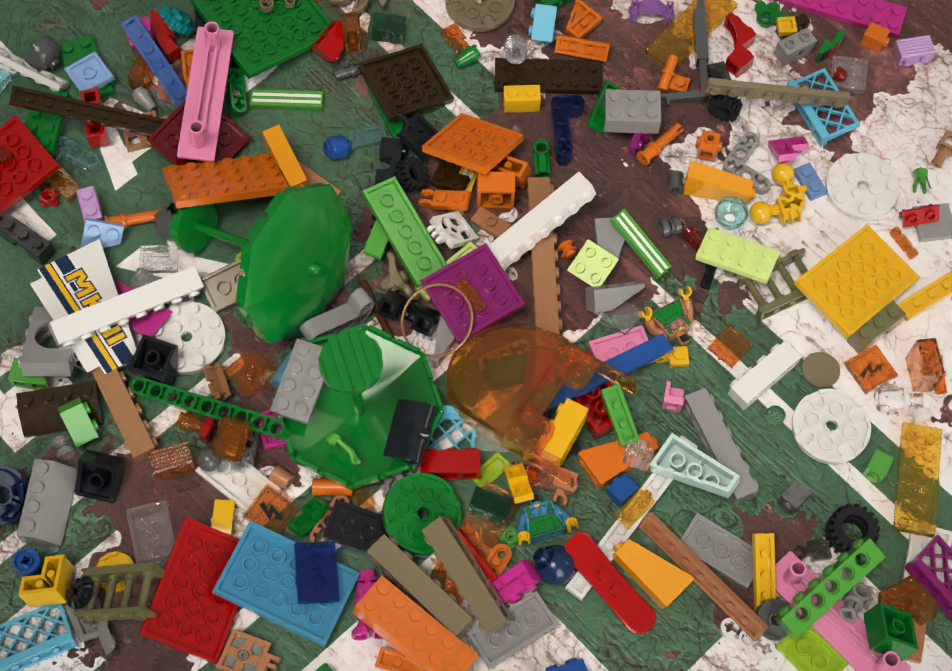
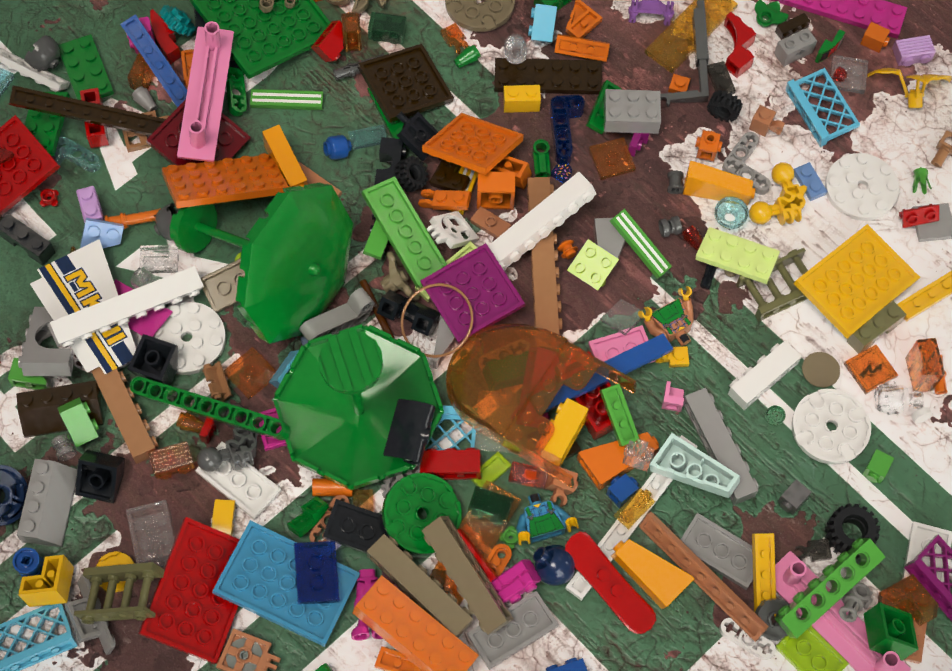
(64, 184): clear orange plate -> none
(85, 589): black gear -> none
(89, 73): light blue tile -> none
(231, 438): clear orange brick -> none
(270, 510): clear orange tile -> none
(281, 477): nougat gear -> none
(299, 384): light grey plate -> none
(334, 438): bright green piece -> none
(471, 294): clear orange axle -> none
(518, 483): yellow slope -> none
(562, 172): none -> clear blue tile
(610, 296): light grey slope -> none
(612, 158): none -> clear orange plate
(654, 148): orange pin -> none
(667, 73): orange pin -> none
(730, 346): clear orange piece -> none
(764, 121): none -> nougat brick
(776, 92): dark tan plate -> none
(786, 26): yellow plate -> none
(787, 148): dark pink plate -> none
(904, 243): clear orange axle -> none
(915, 97): none -> yellow plant
(917, 480): clear yellow plate -> none

